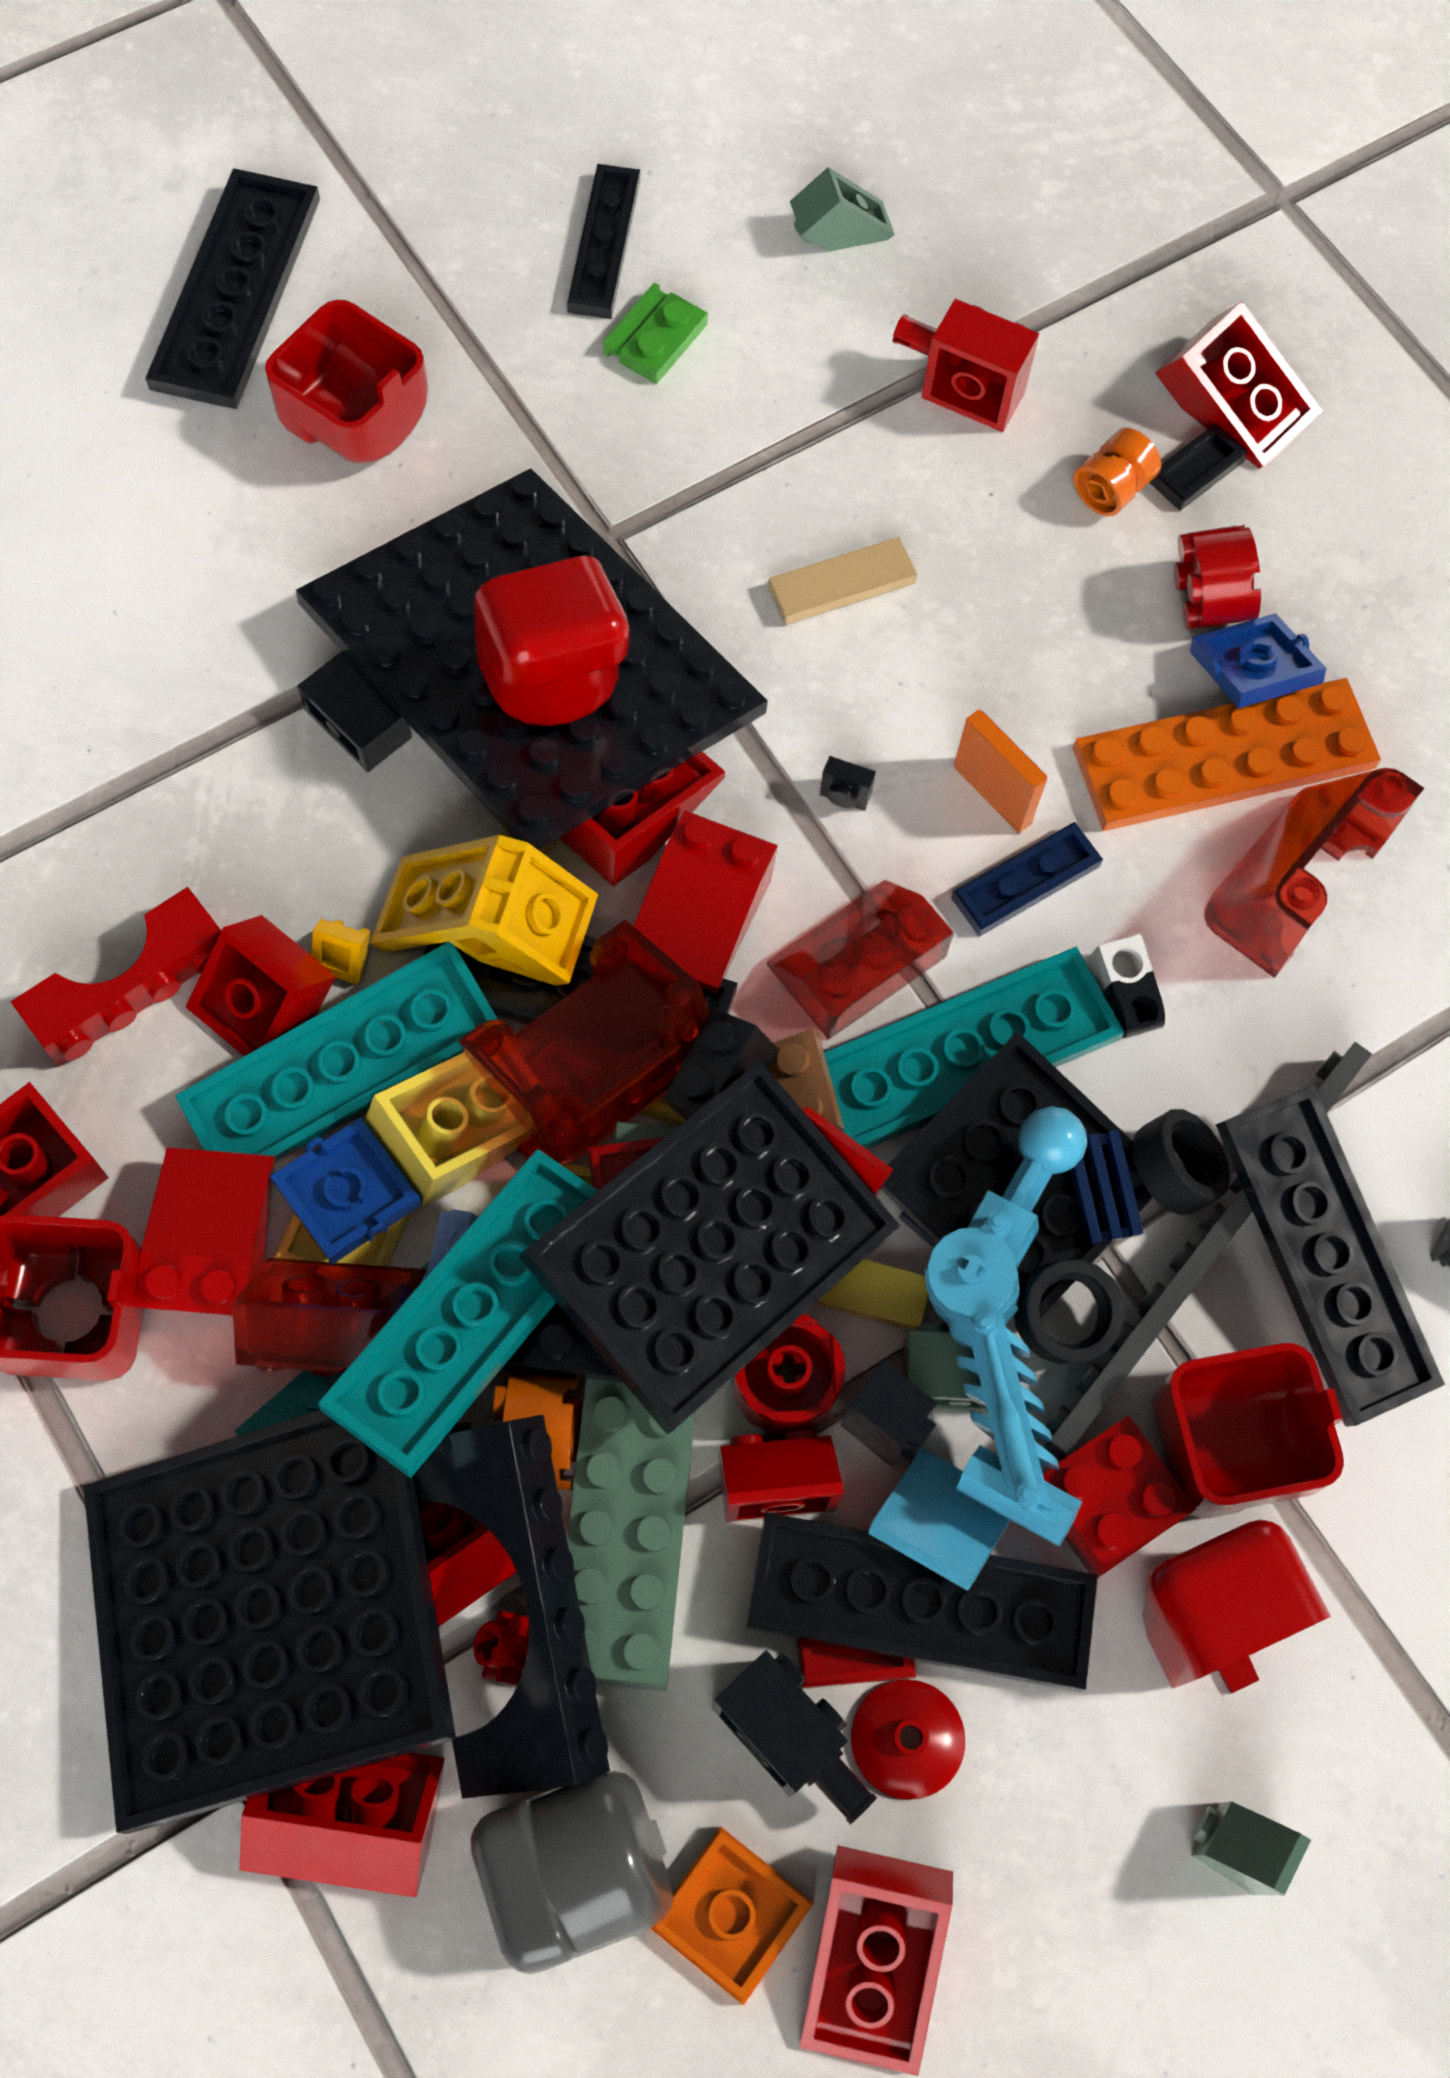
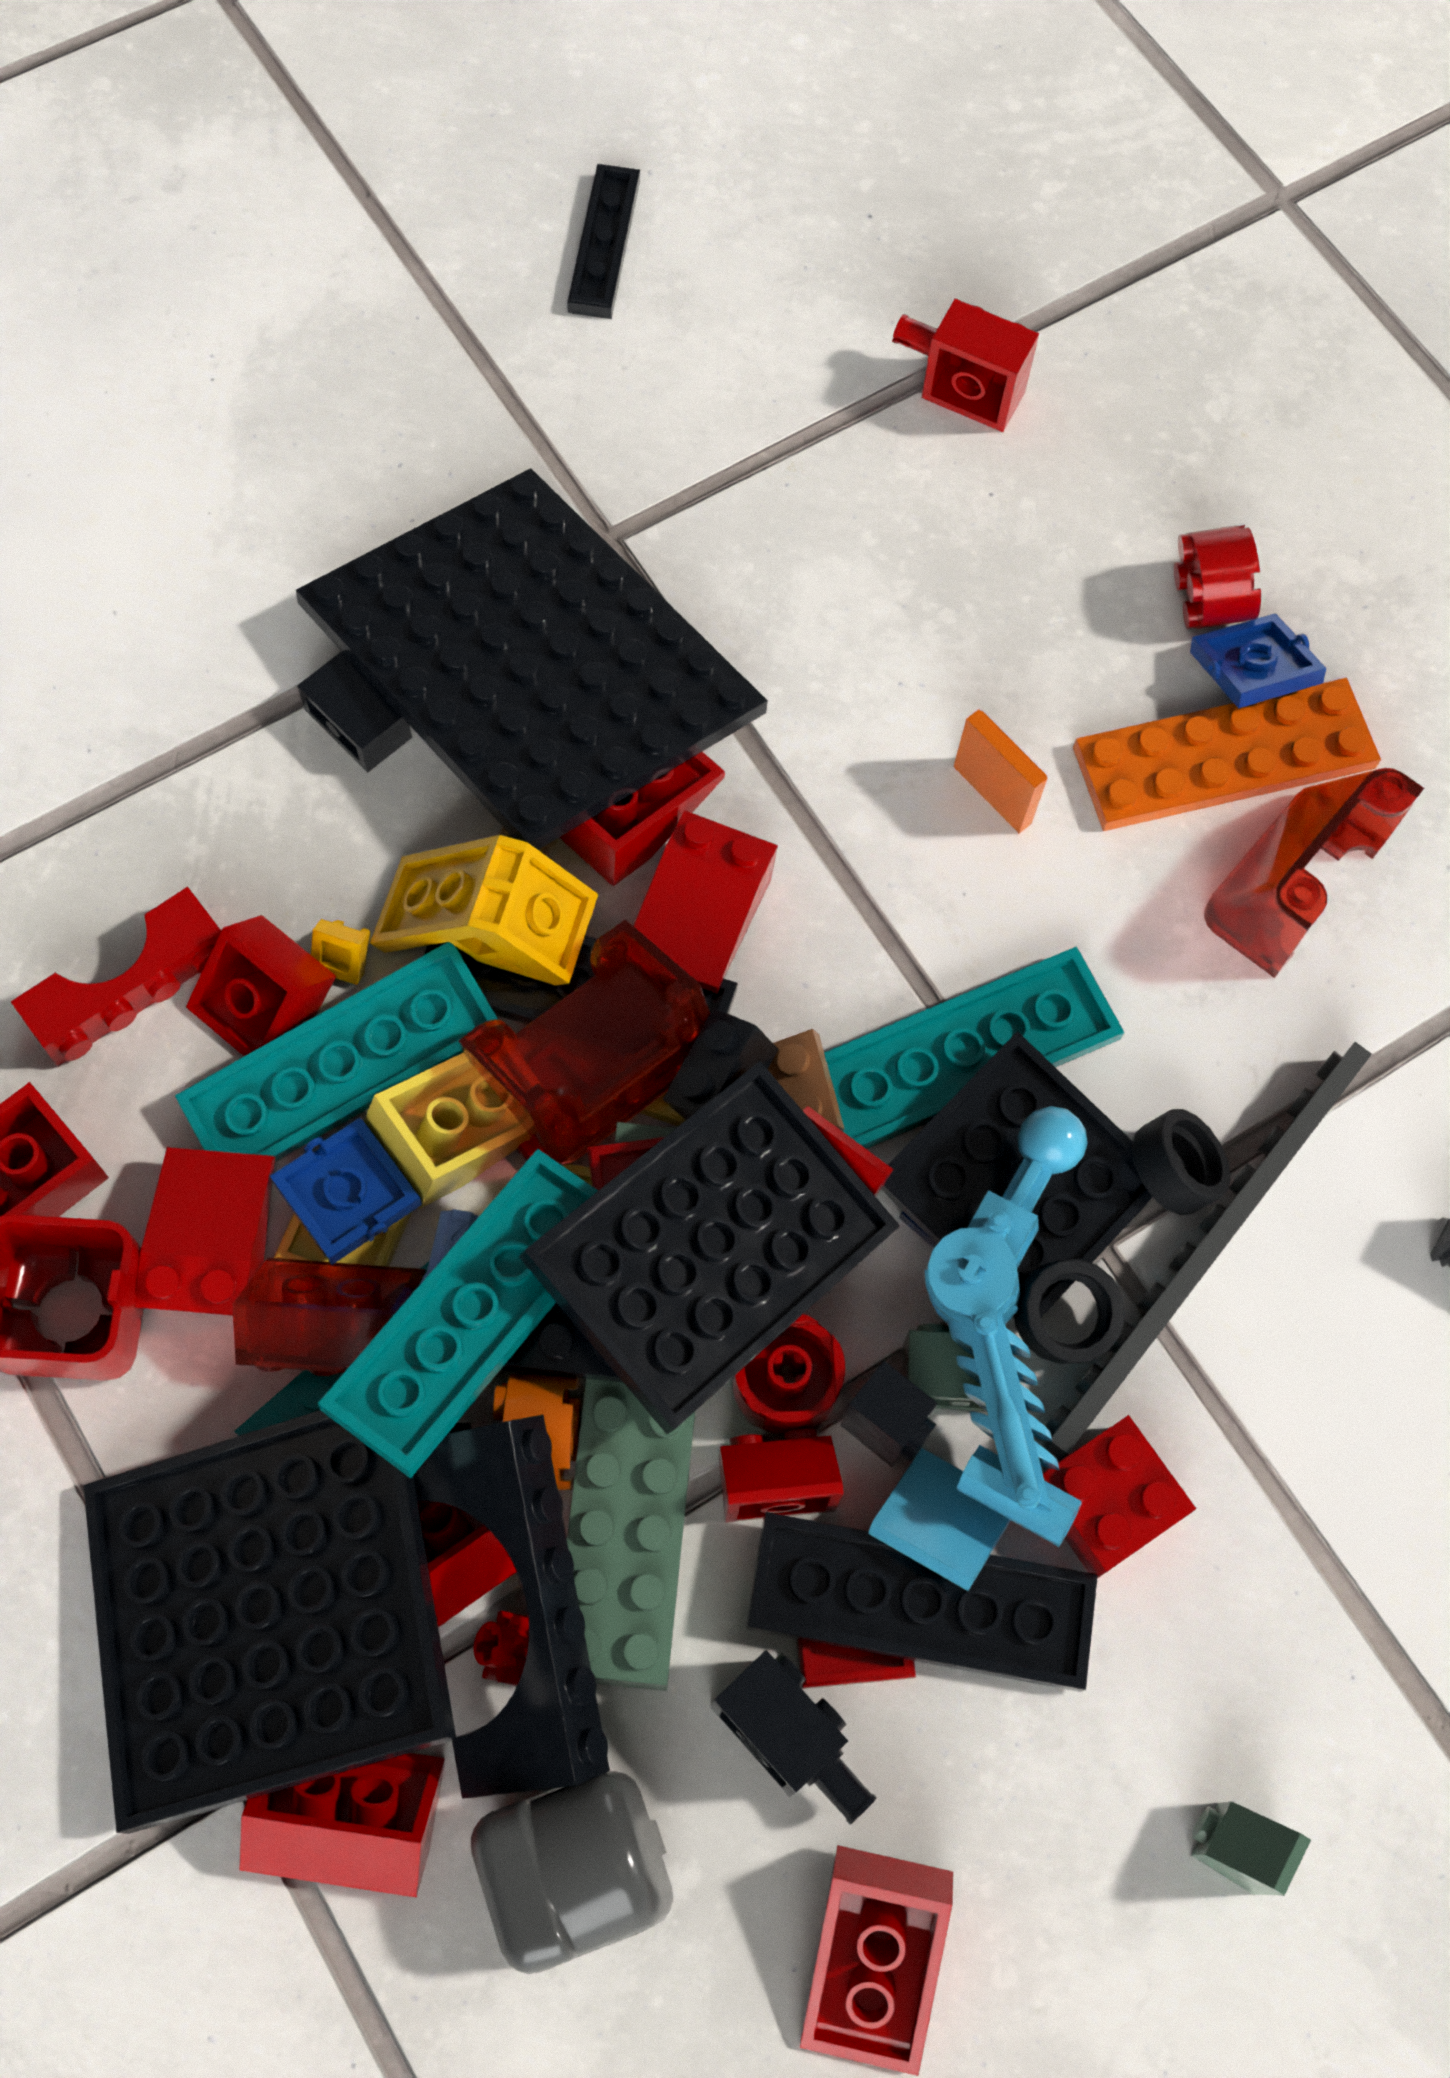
(233, 289): black plate -> none
(348, 383): red piece -> none
(551, 640): red piece -> none
(655, 333): bright green plate -> none
(732, 1915): orange tile -> none
(839, 213): sand green slope -> none
(842, 580): tan tile -> none
(847, 783): black plate -> none
(862, 955): clear red slope -> none
(877, 1743): red dish -> none
(880, 1295): light yellow tile -> none
(1026, 879): dark blue tile -> none
(1117, 471): orange wheel -> none
(1123, 1188): dark blue tile -> none
(1129, 984): leg -> none
(1198, 467): black tile -> none
(1227, 1603): red piece -> none
(1240, 383): red slope -> none
(1249, 1428): red piece -> none
(1330, 1256): black plate -> none

